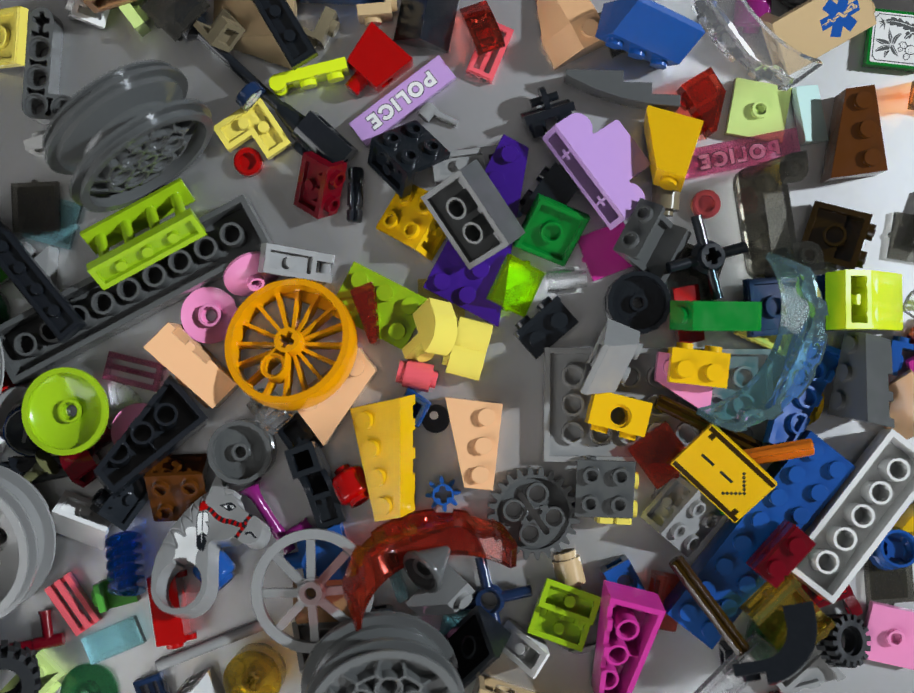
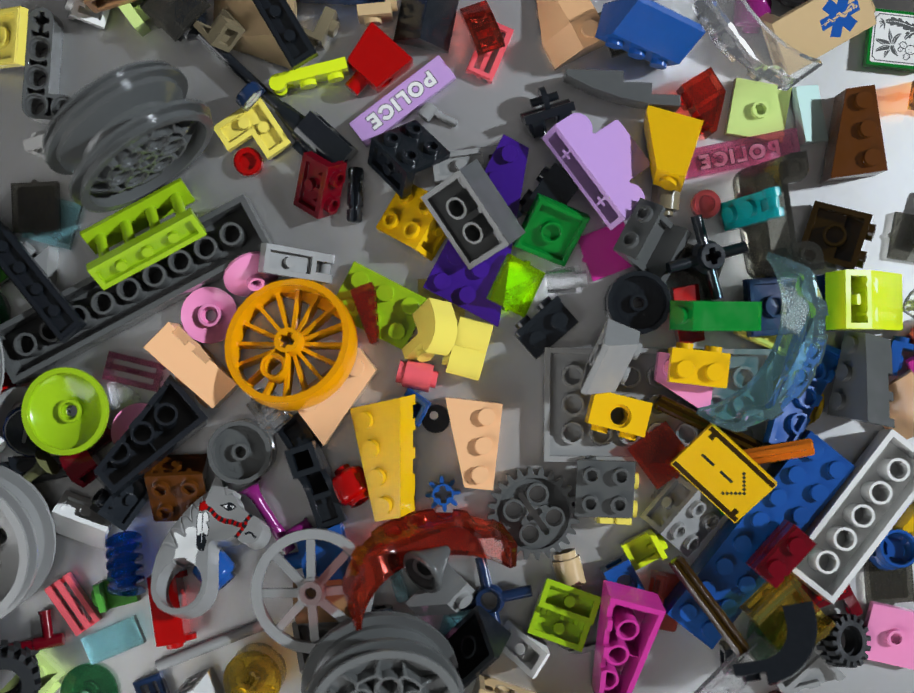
(644, 548): none -> neon yellow bracket
(752, 209): none -> teal plate

